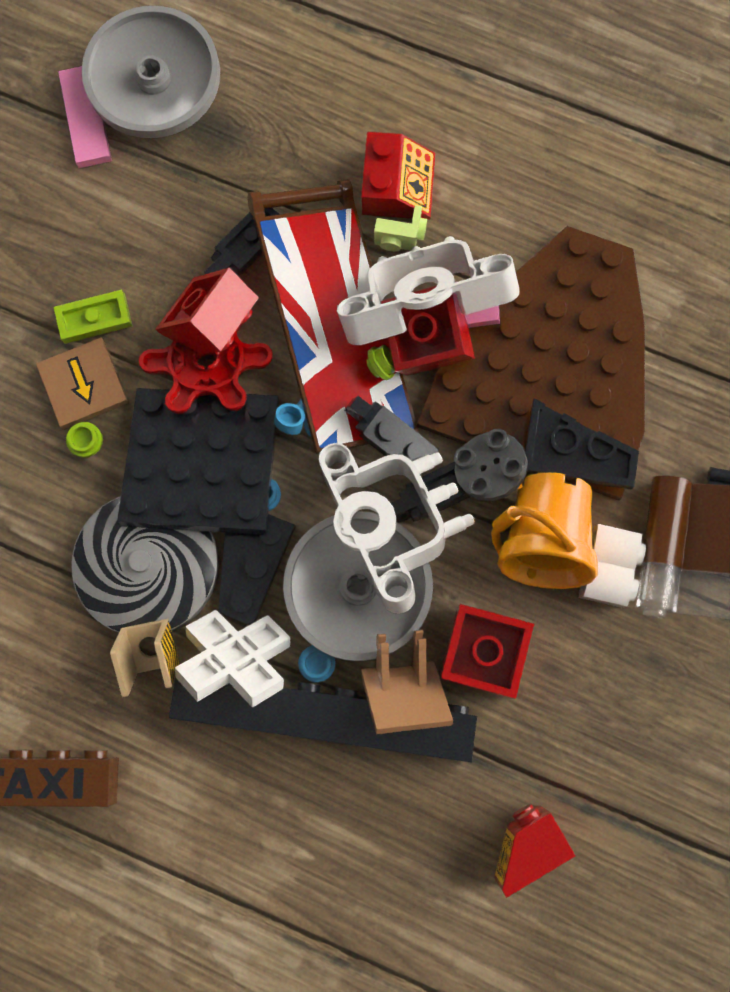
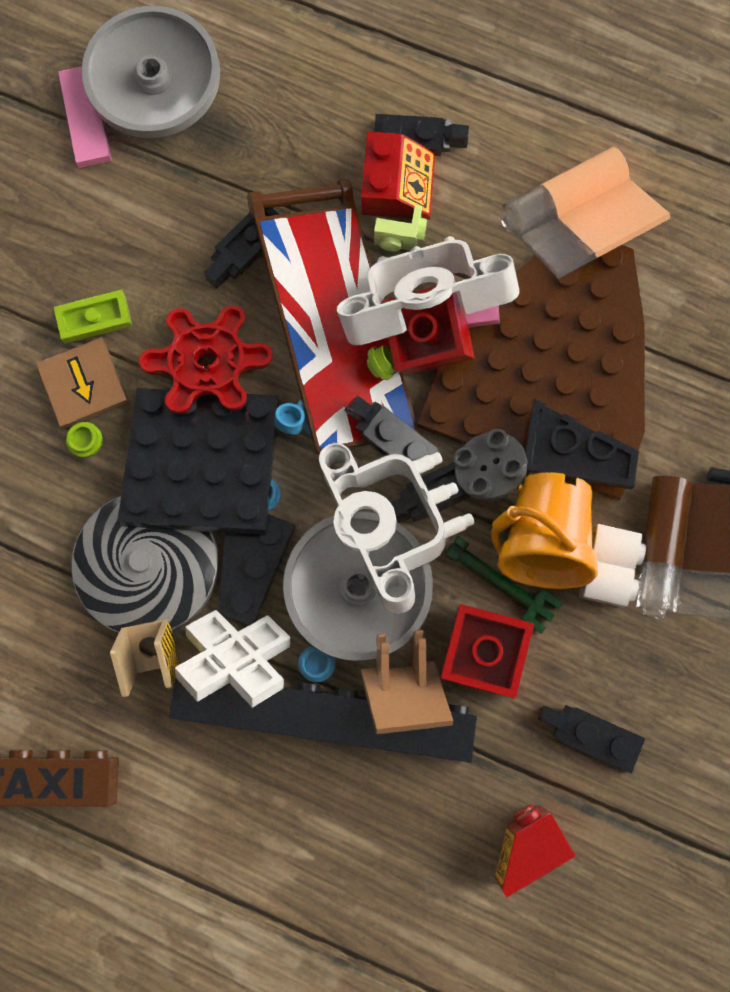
(209, 312): slope -> none
(430, 132): none -> black hinge
(533, 606): none -> dark green hinge
(582, 213): none -> light nougat door
(594, 736): none -> black hinge

